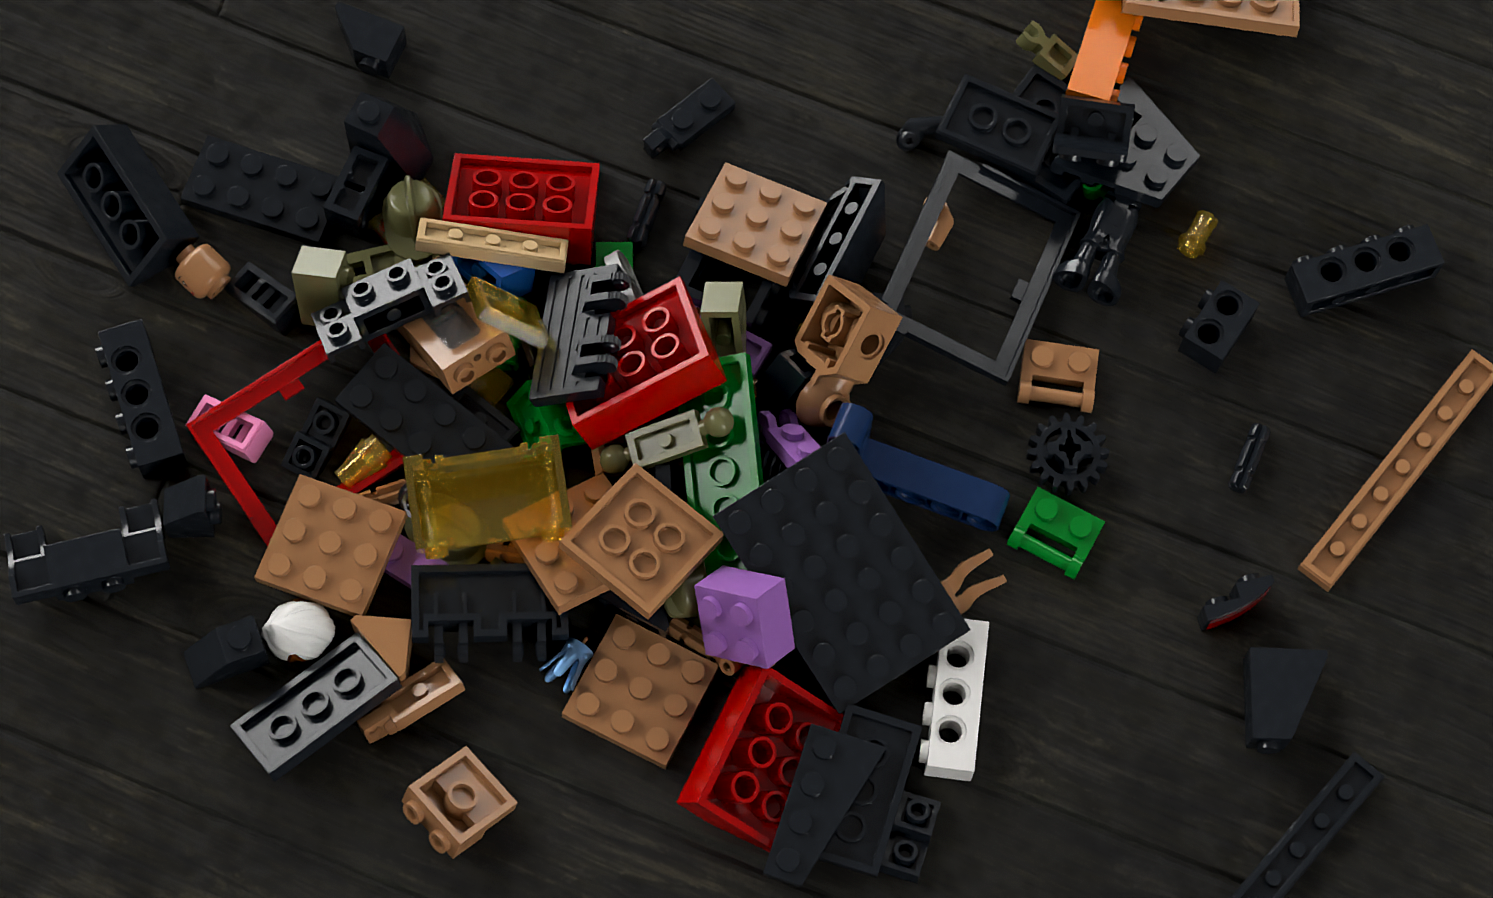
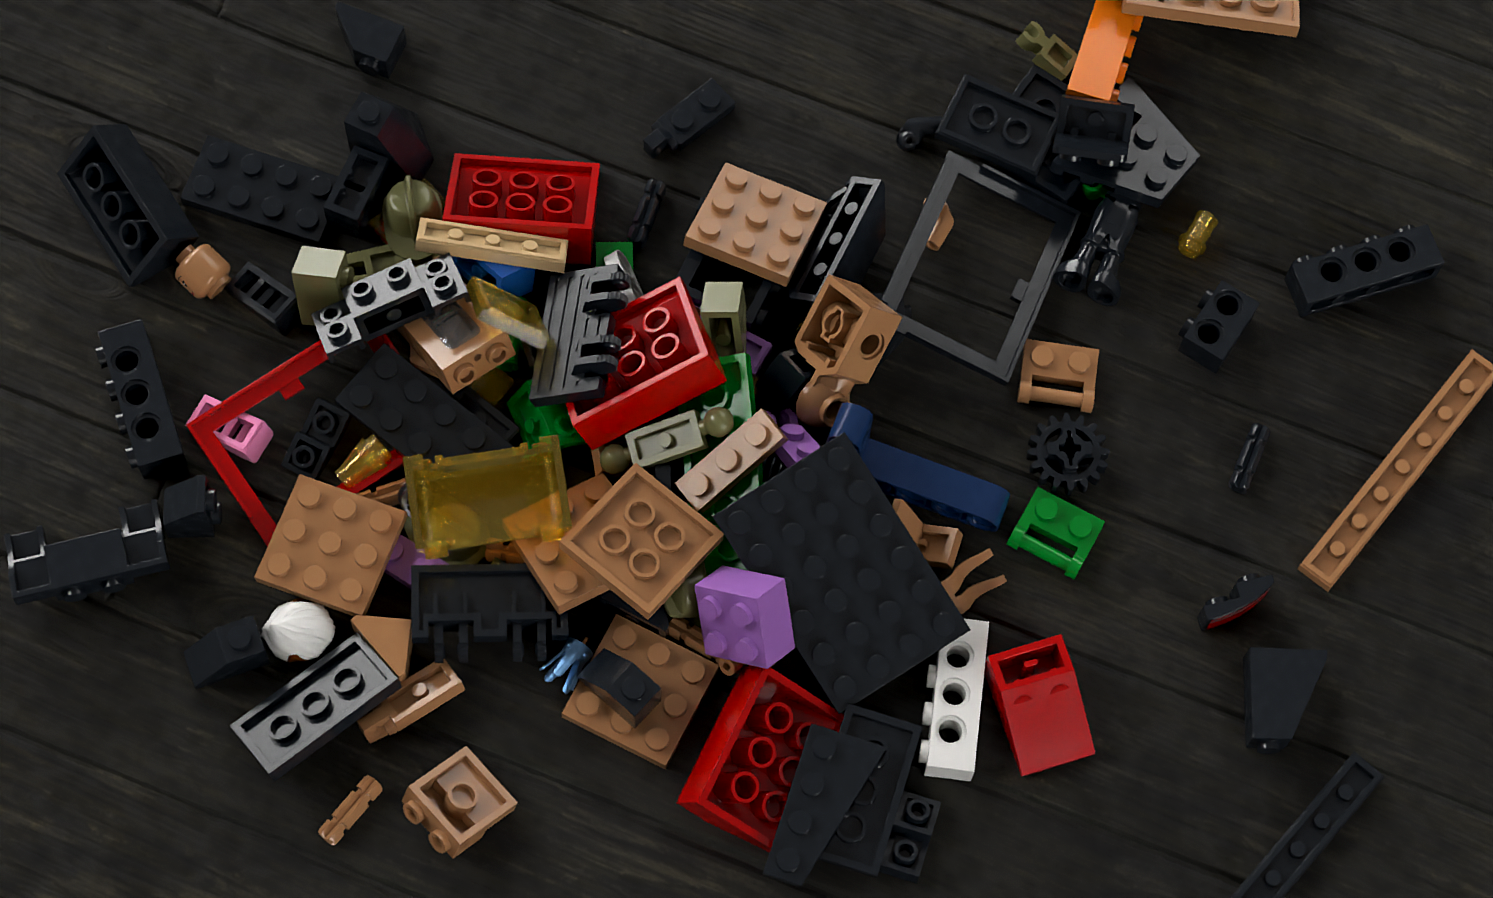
(350, 810): none -> medium nougat axle
(621, 686): none -> black slope
(731, 461): none -> medium nougat plate
(936, 543): none -> medium nougat bracket
(1040, 704): none -> red slope

